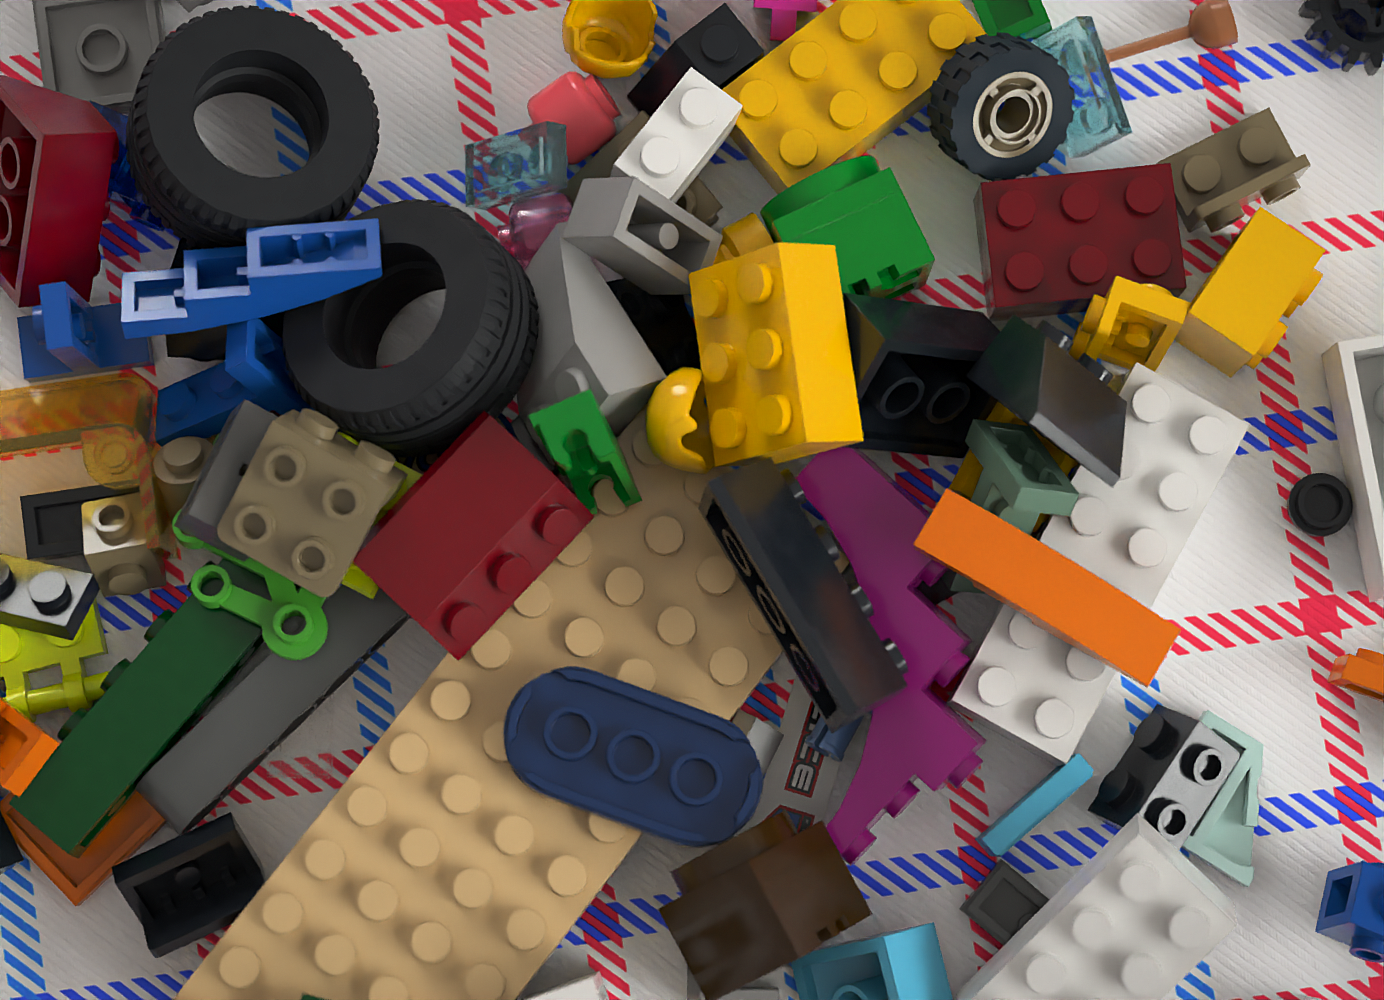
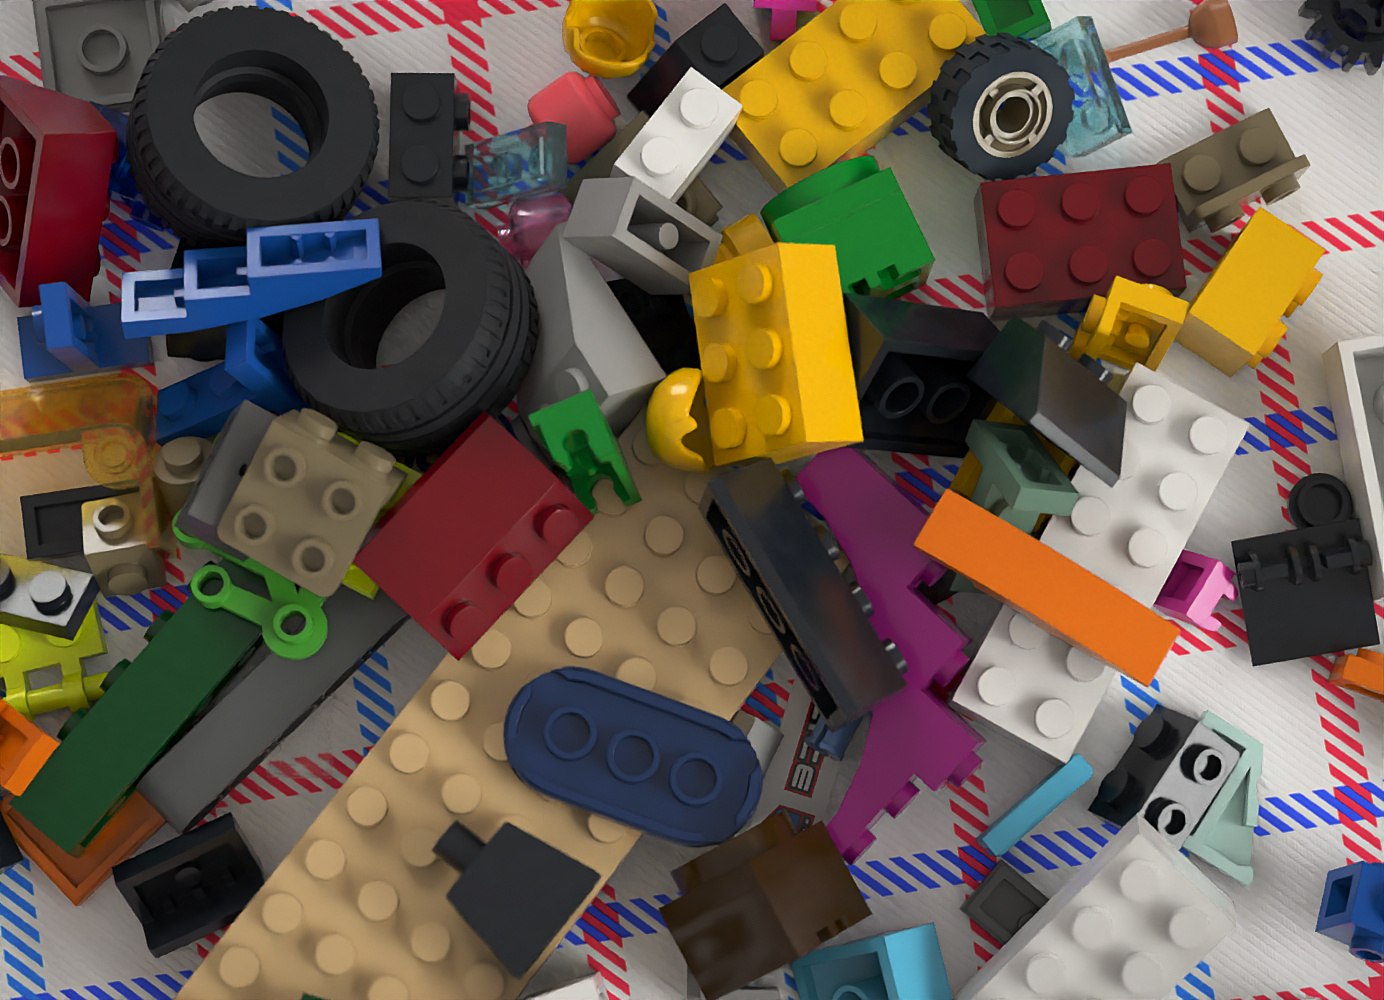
(425, 138): none -> black brick
(513, 890): none -> black torso
(1195, 589): none -> dark pink tile
(1306, 592): none -> black hinge

